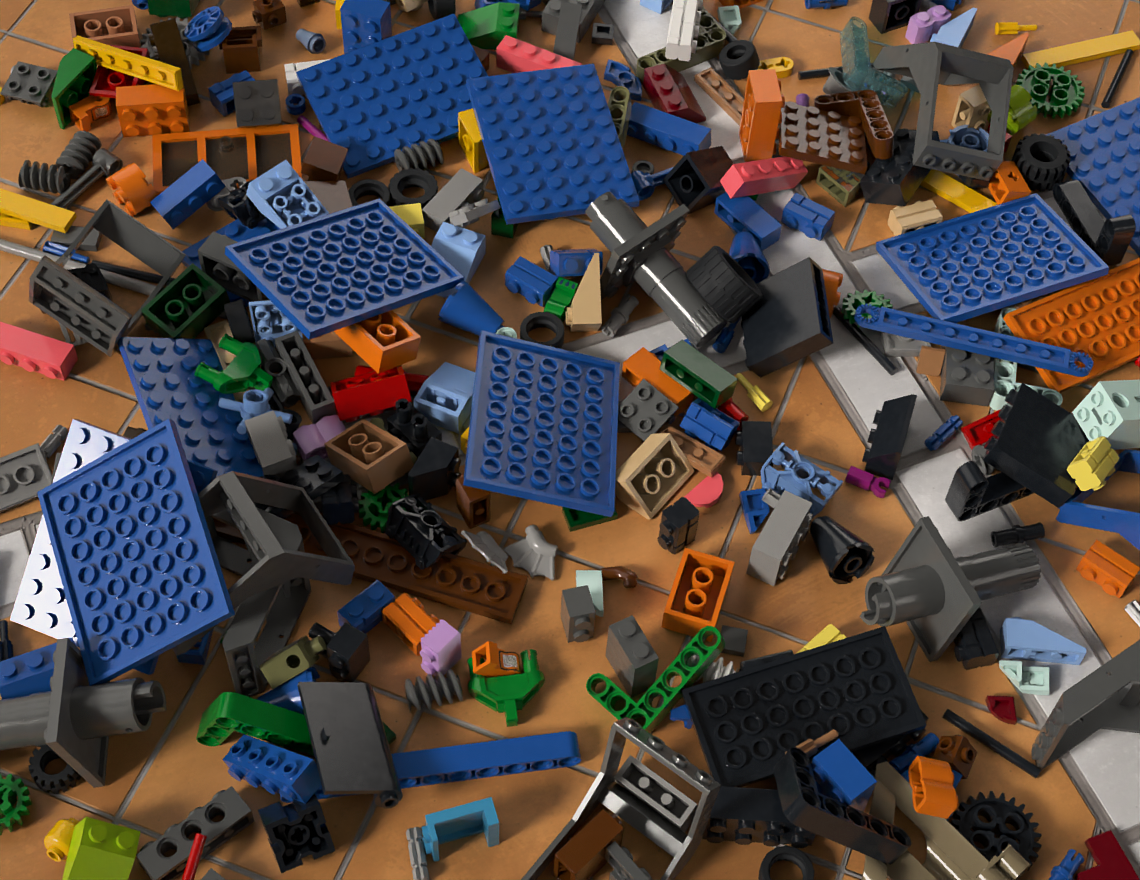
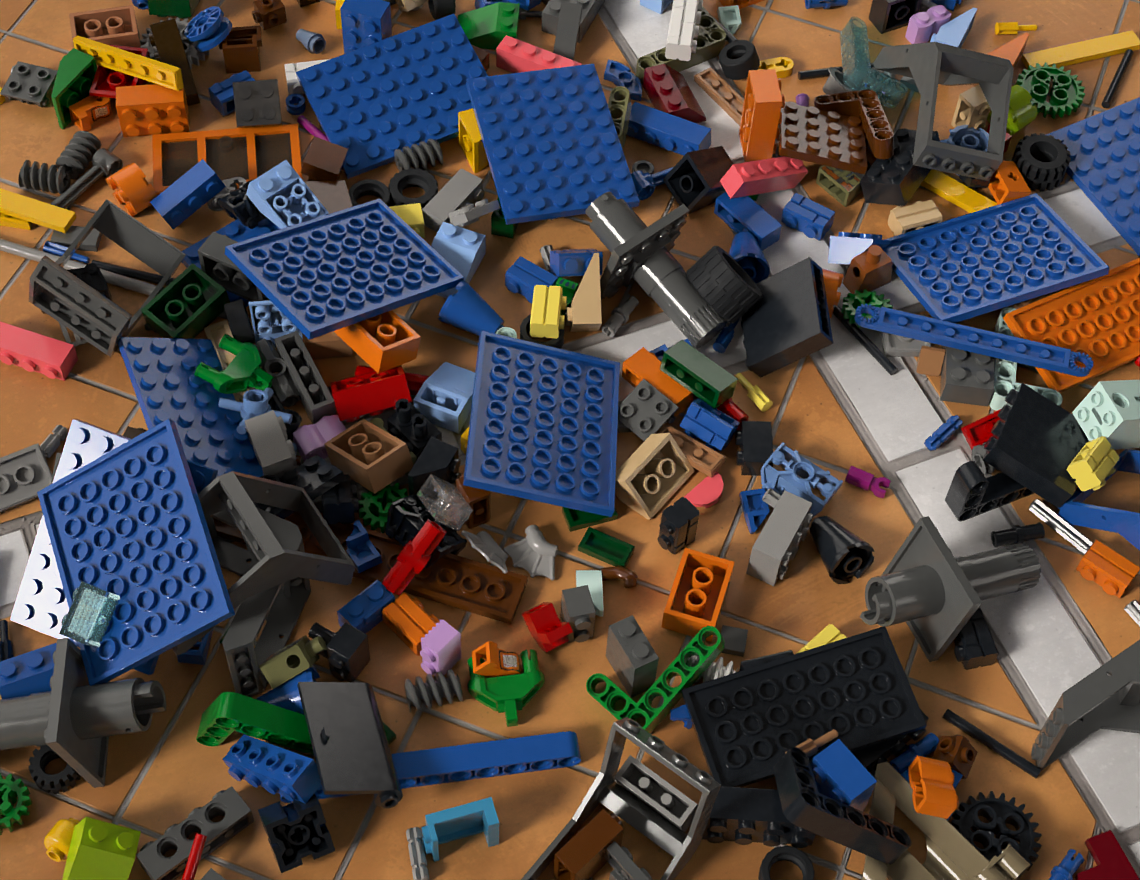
(89, 614): none -> clear light blue brick
(361, 549): none -> blue slope
(413, 557): none -> red piece
(444, 502): none -> clear brick
(546, 311): none -> light yellow brick
(546, 626): none -> red brick
(602, 33): black plate -> none
(606, 548): none -> dark green tile
(848, 245): none -> slope
(868, 270): none -> dark orange torso
(889, 436): black slope -> none
(1002, 708): dark red tile -> none
(1027, 678): light aqua slope -> none
(1034, 642): light blue slope -> none
(1060, 525): none -> axle
(1105, 238): black beam -> none

